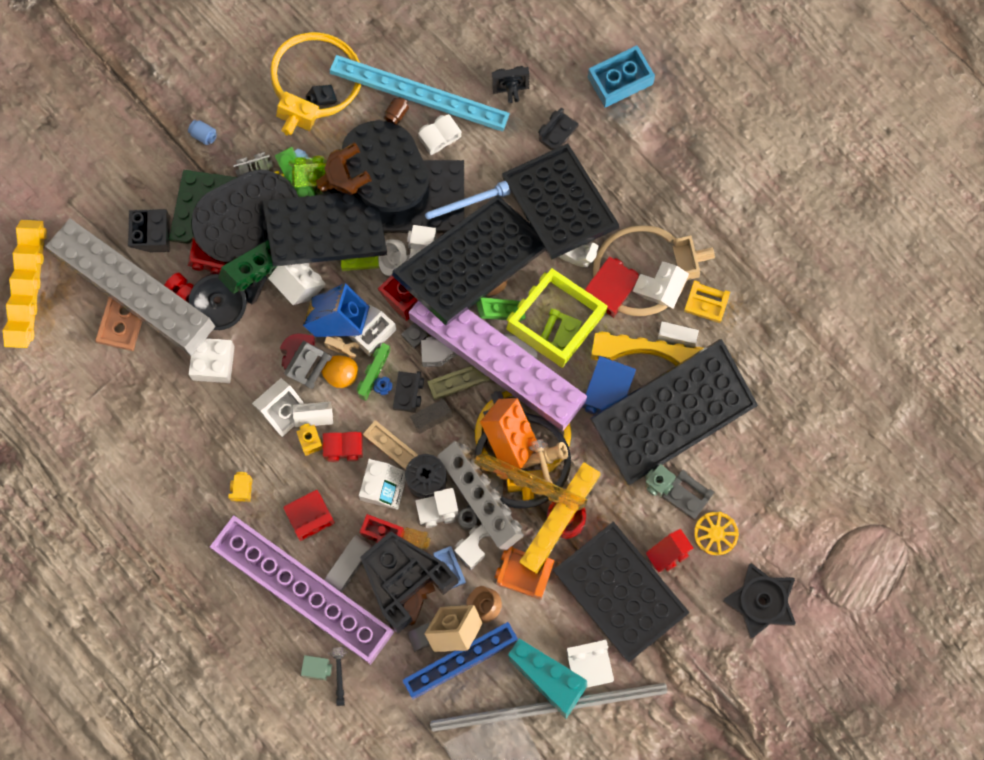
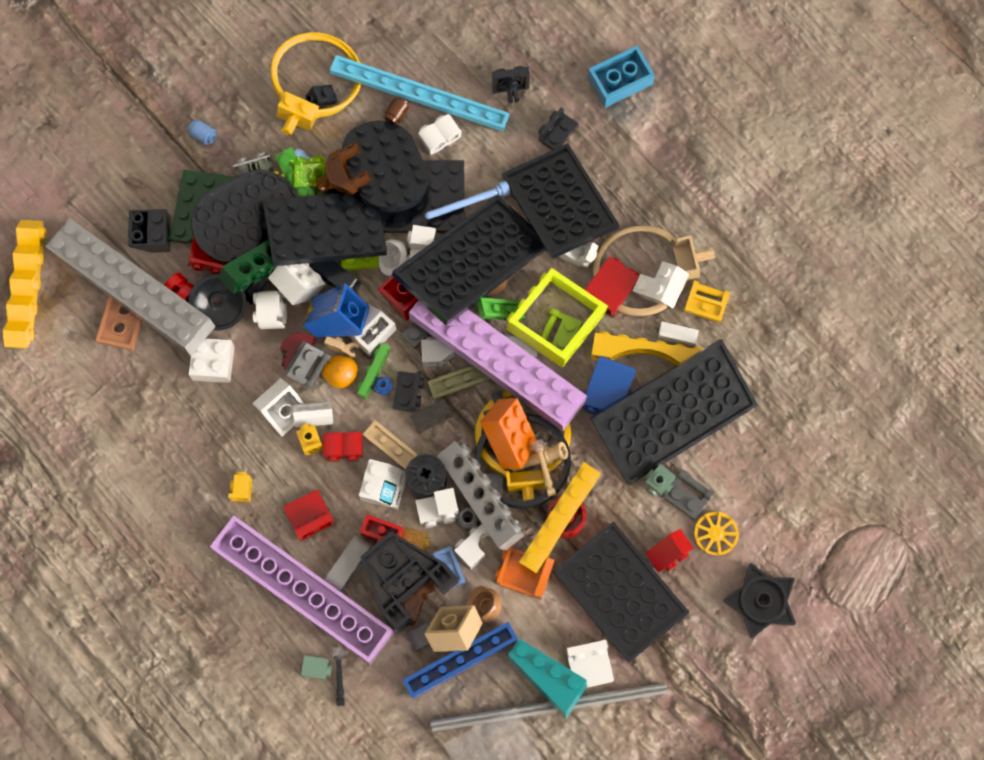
(270, 310): none -> white brick
(334, 274): none -> black beam
(536, 484): clear yellow plate -> none

